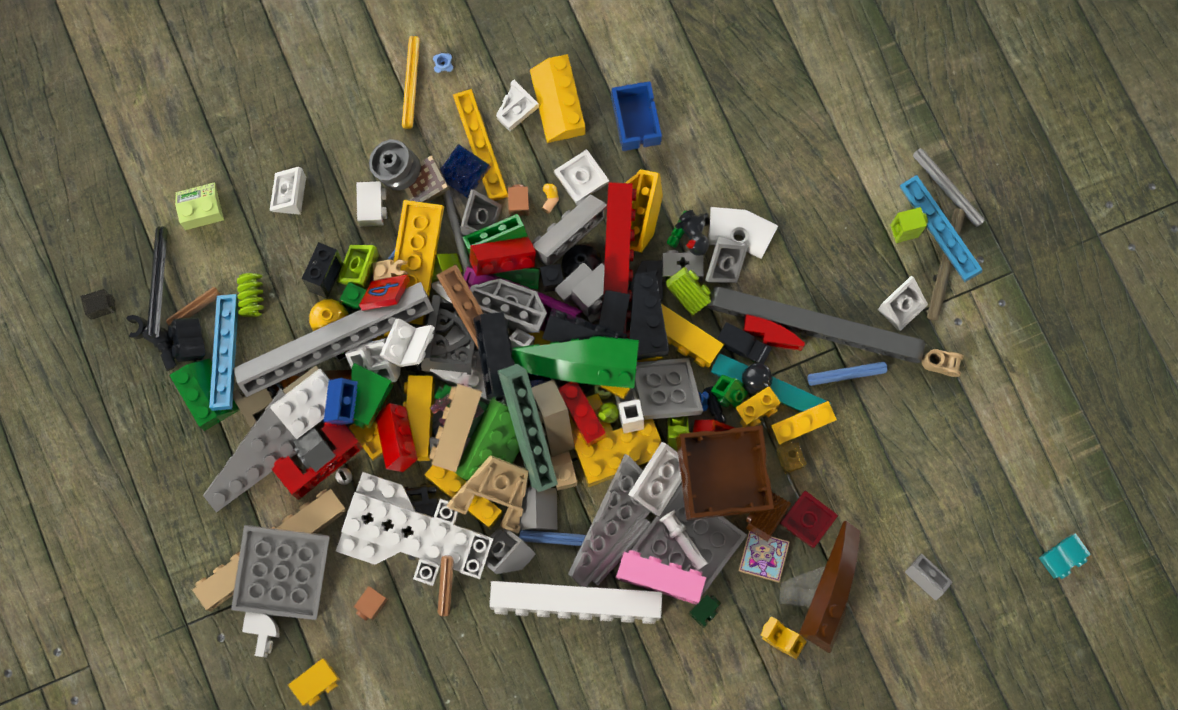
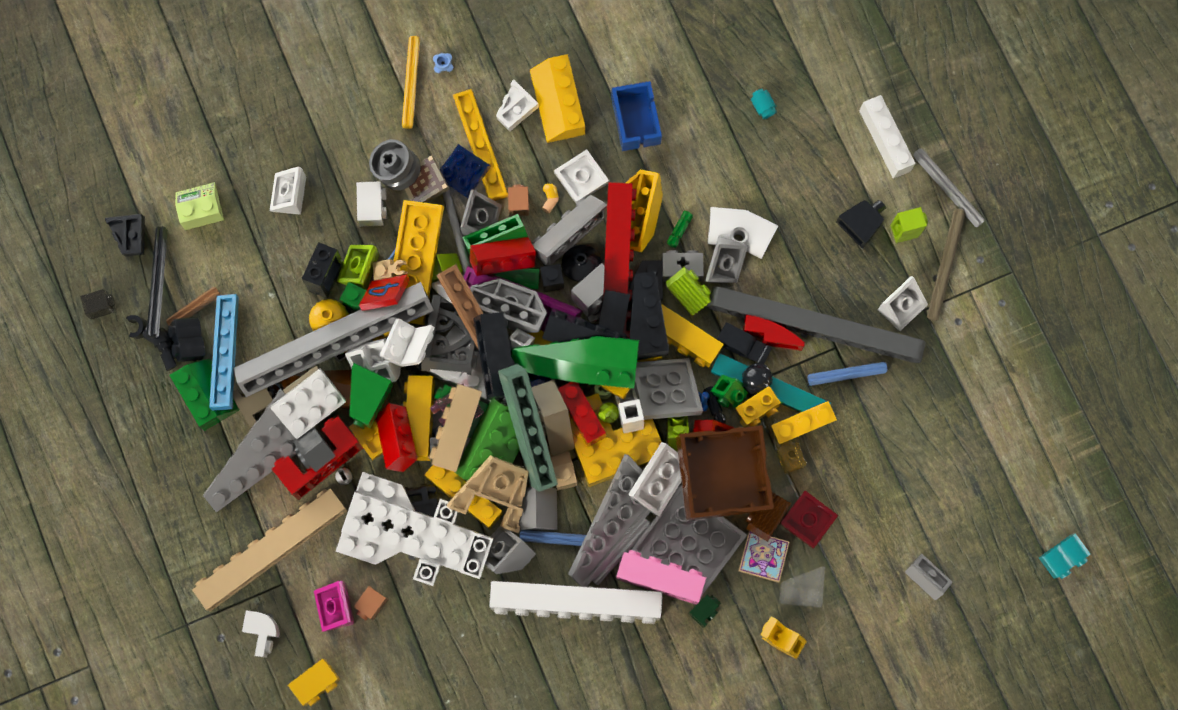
(129, 233): none -> black wing
(249, 294): lime piece -> none
(280, 572): light grey plate -> none
(334, 606): none -> dark pink slope
(340, 401): blue brick -> none
(445, 585): medium nougat axle -> none
(565, 287): light grey slope -> none
(678, 532): white pin -> none
(693, 228): black animal -> none
(763, 103): none -> teal brick
(832, 594): reddish brown wedge -> none
(862, 221): none -> black torso
(887, 137): none -> white brick
(941, 229): dark azure plate -> none
(947, 362): tan piece -> none

